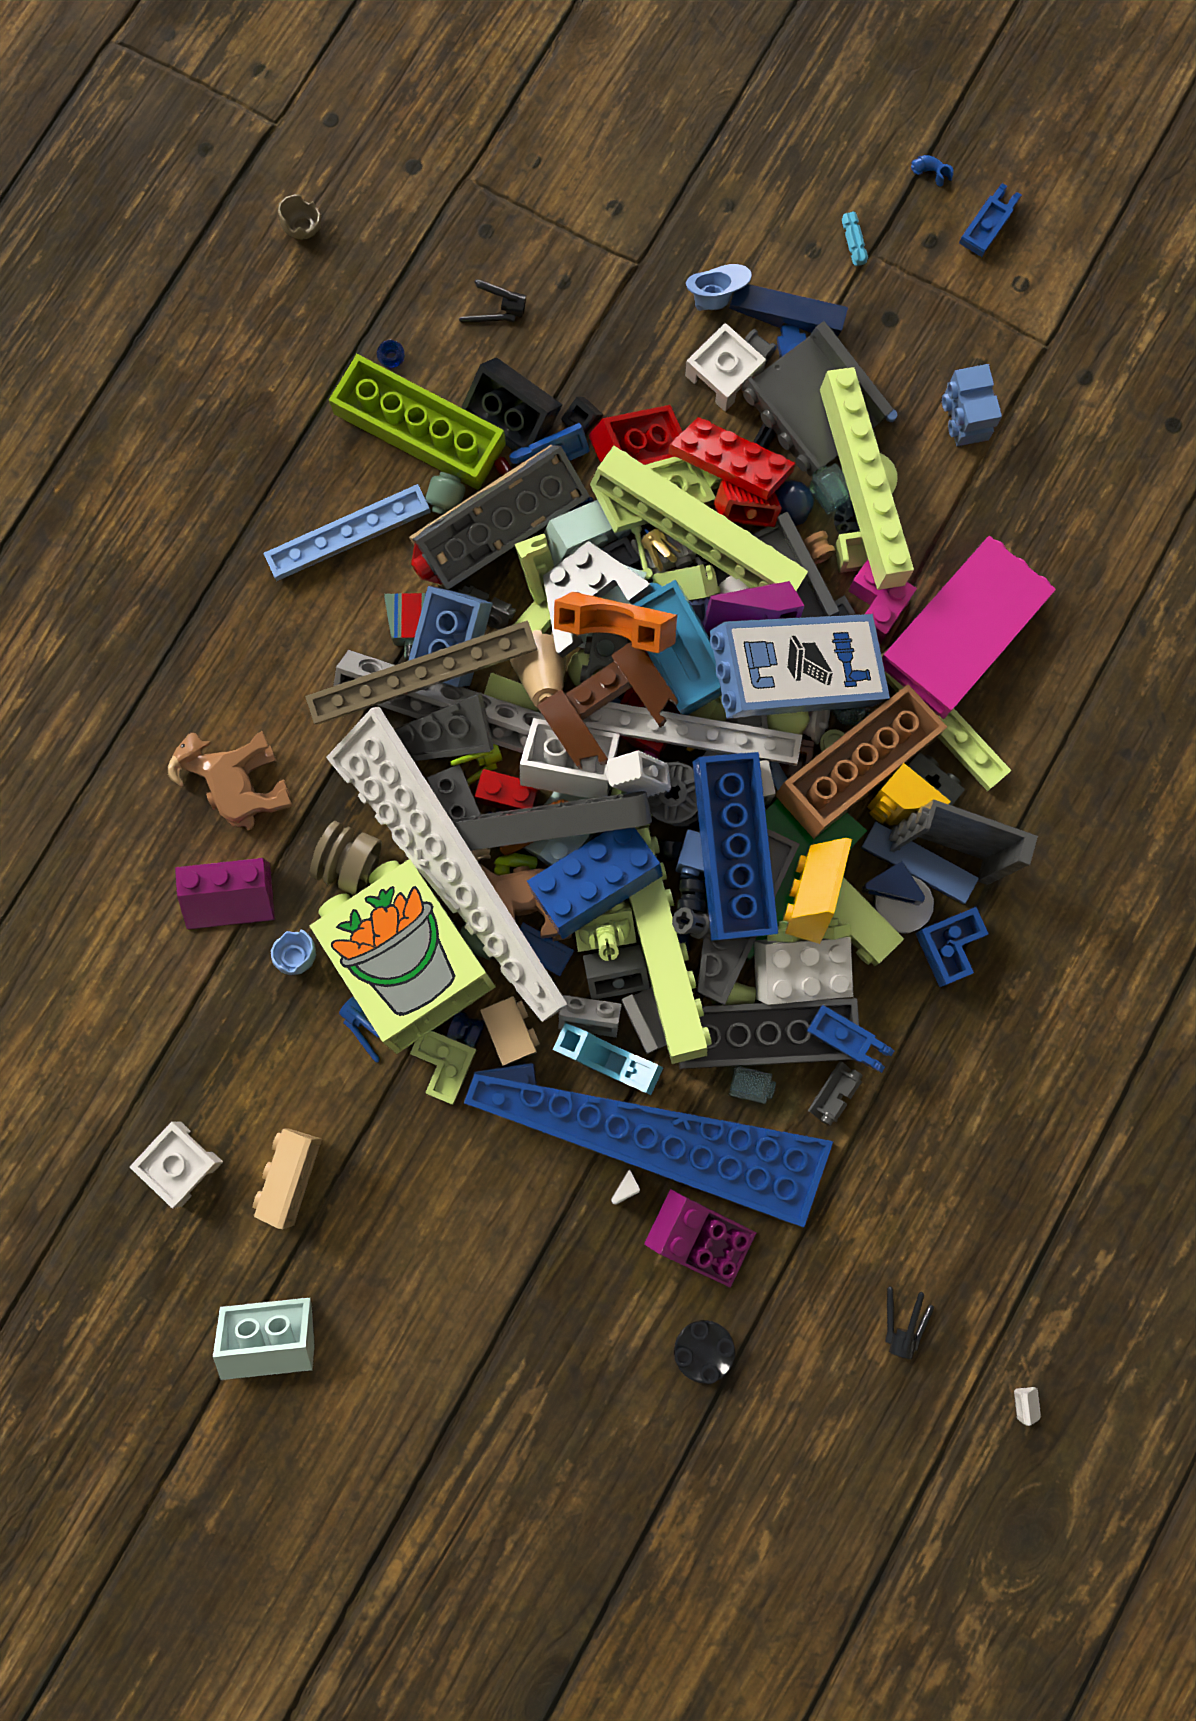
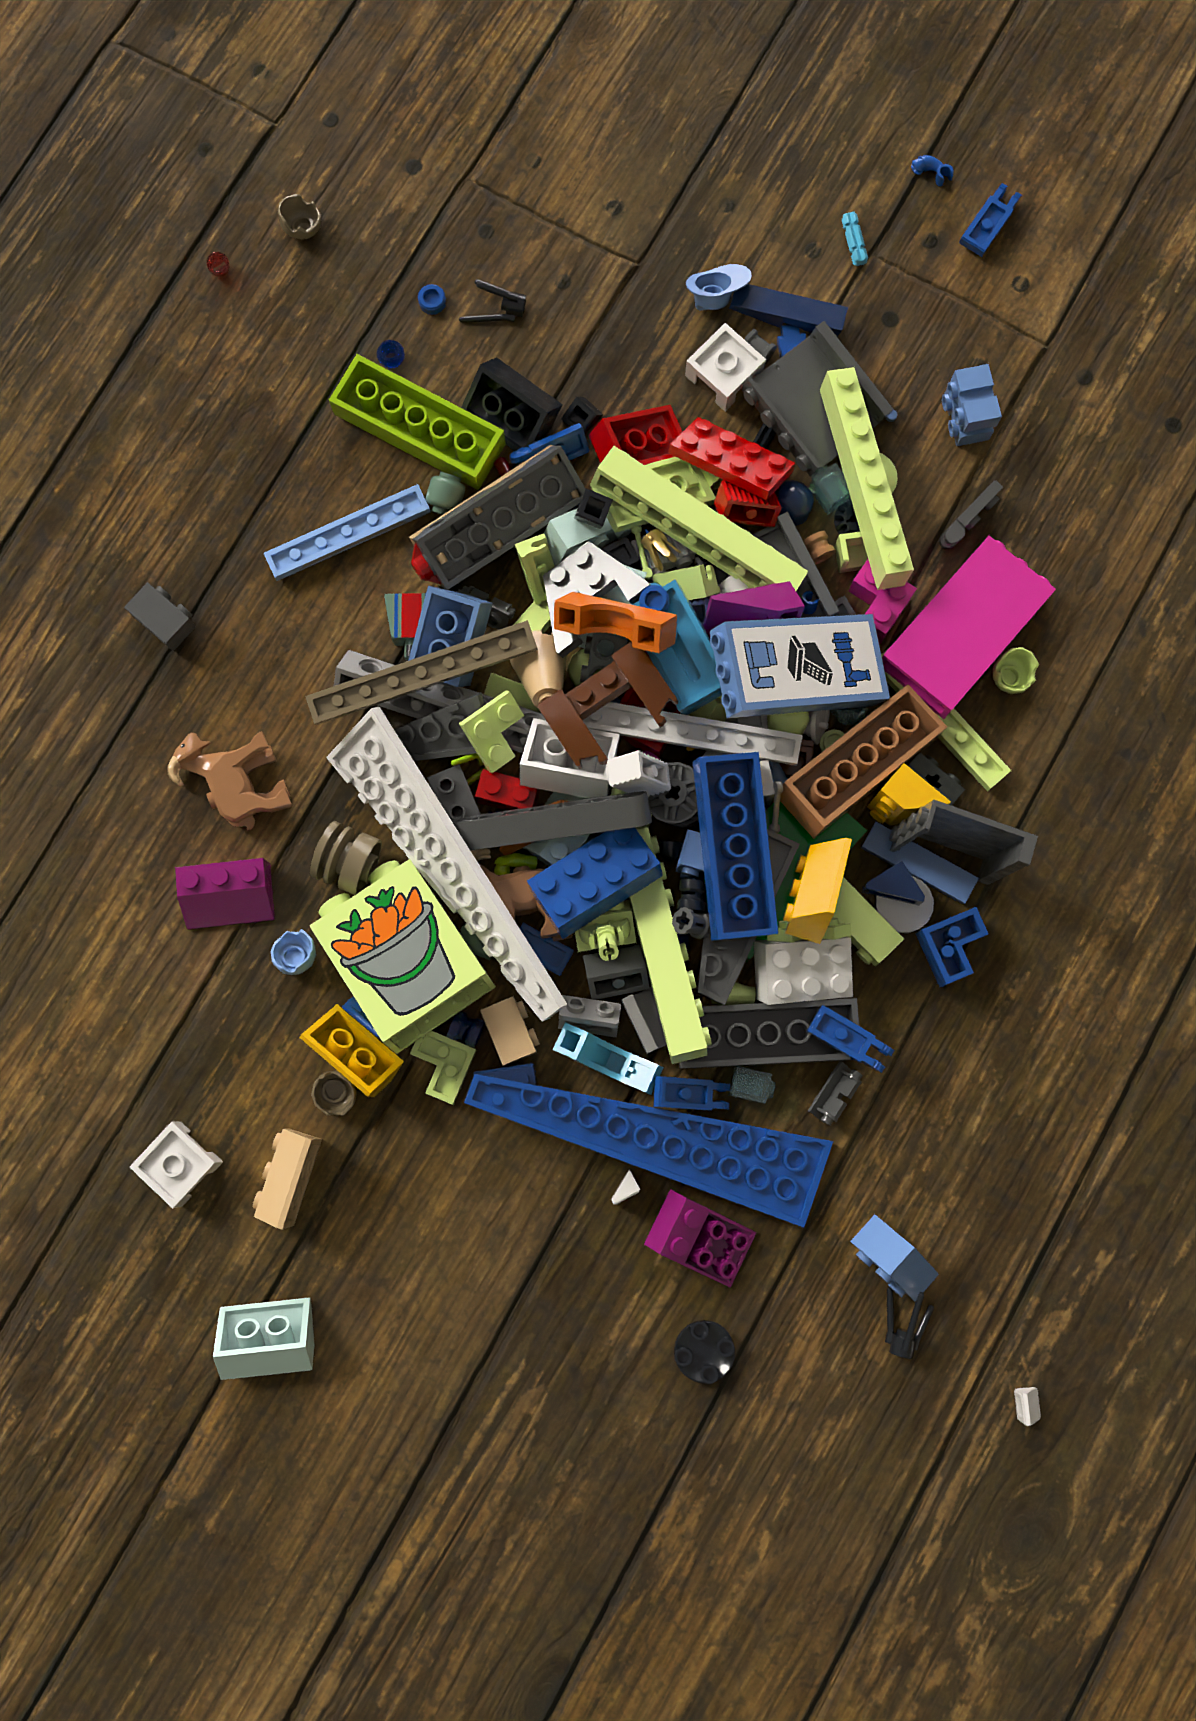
(160, 616): none -> dark grey brick
(216, 259): none -> clear red hinge
(333, 1093): none -> dark tan hair
(353, 1051): none -> yellow slope
(432, 299): none -> blue tile
(485, 729): none -> yellowish green plate
(593, 509): none -> black slope
(655, 598): none -> blue tile
(688, 1093): none -> blue hinge
(778, 788): none -> light grey hinge
(810, 607): none -> blue hand
(896, 1258): none -> medium blue brick
(969, 517): none -> dark grey hinge
(1015, 670): none -> yellowish green hair

